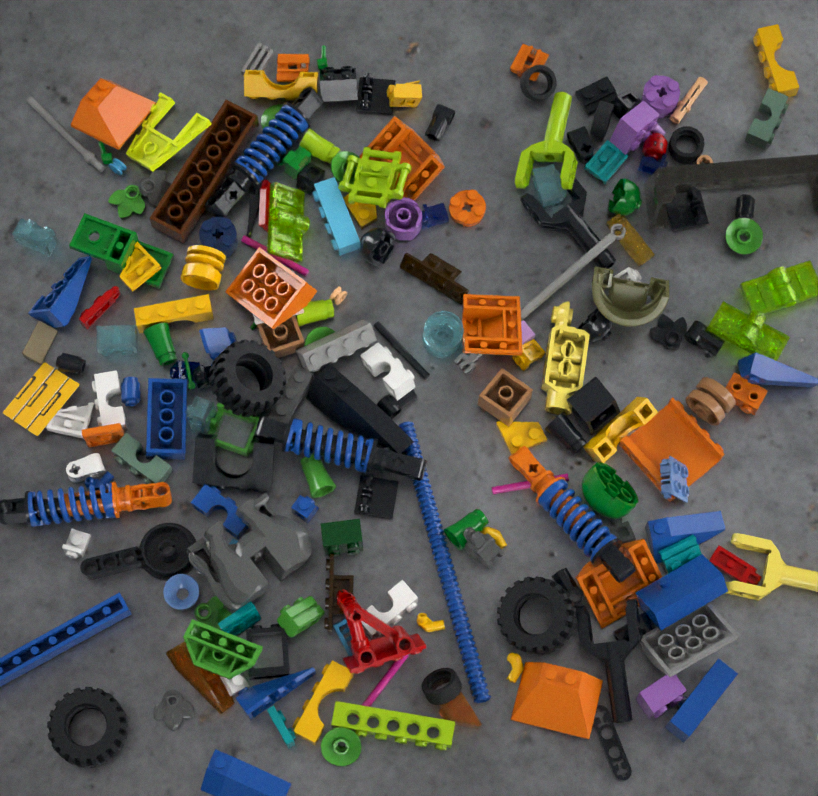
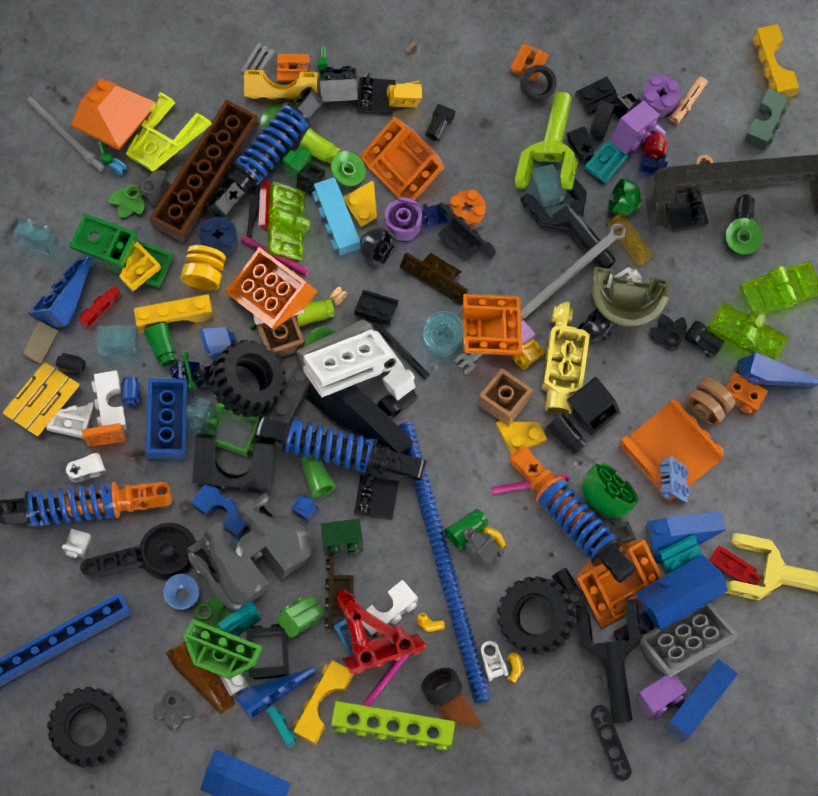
(106, 478): blue arm -> none
(127, 453): sand green arch -> none
(338, 754): bright green dish -> none
(349, 362): none -> white hinge
(375, 179): lime brick -> none
(376, 307): none -> black plate
(461, 236): none -> black bracket
(493, 662): none -> white piece
(557, 699): orange slope -> none
(605, 442): yellow arch -> none
(686, 131): black tyre -> none

